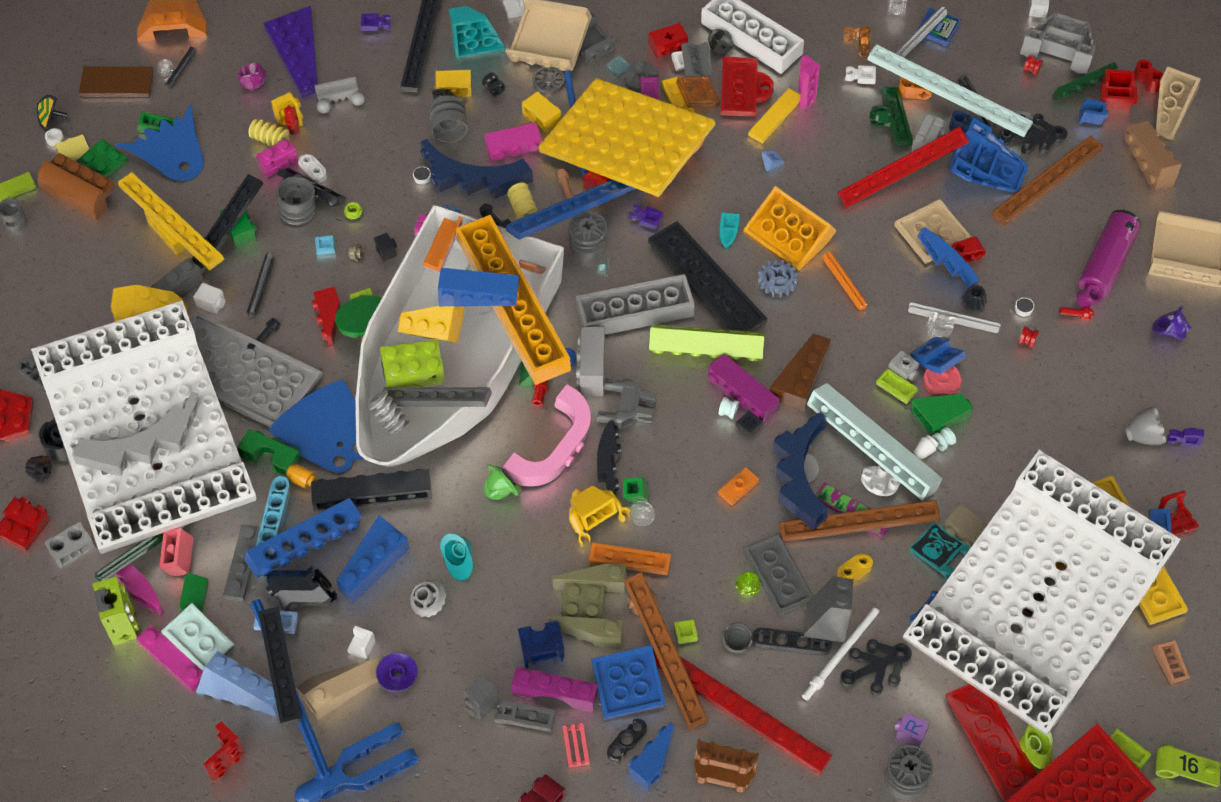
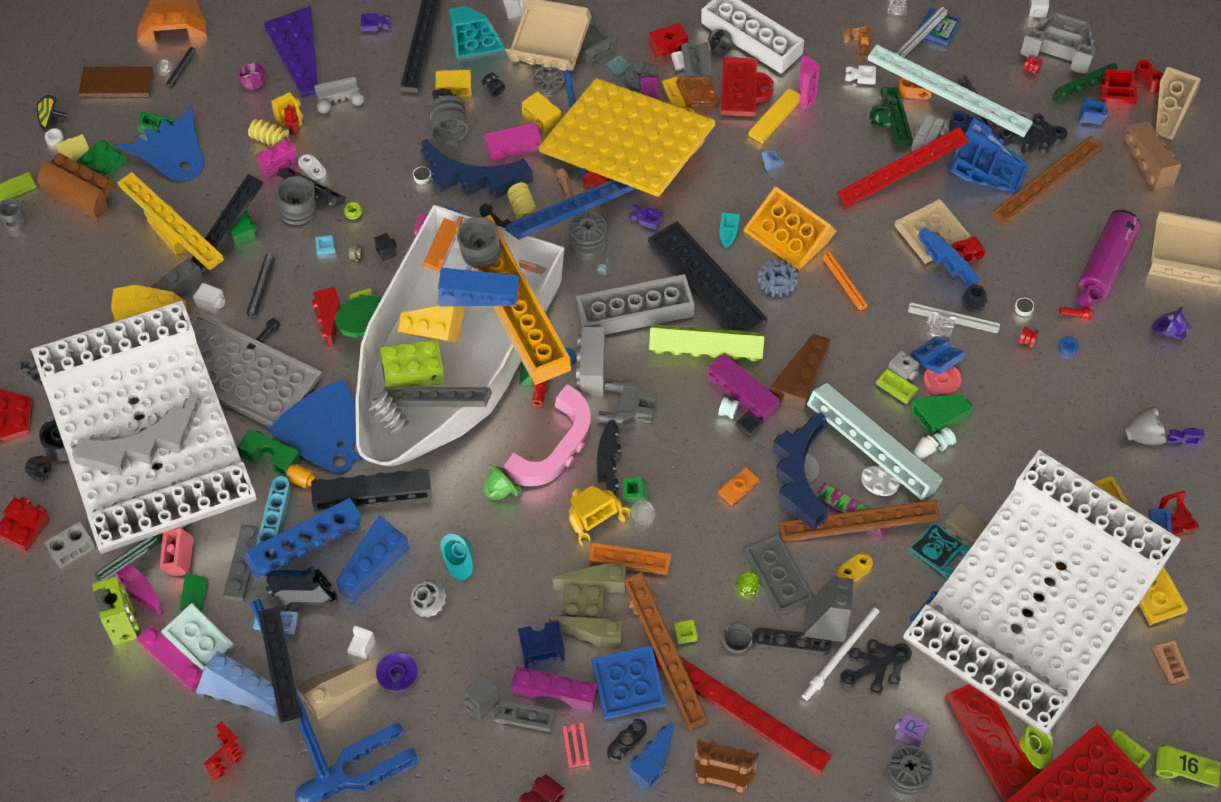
(479, 242): none -> dark grey wheel
(1068, 346): none -> blue tile

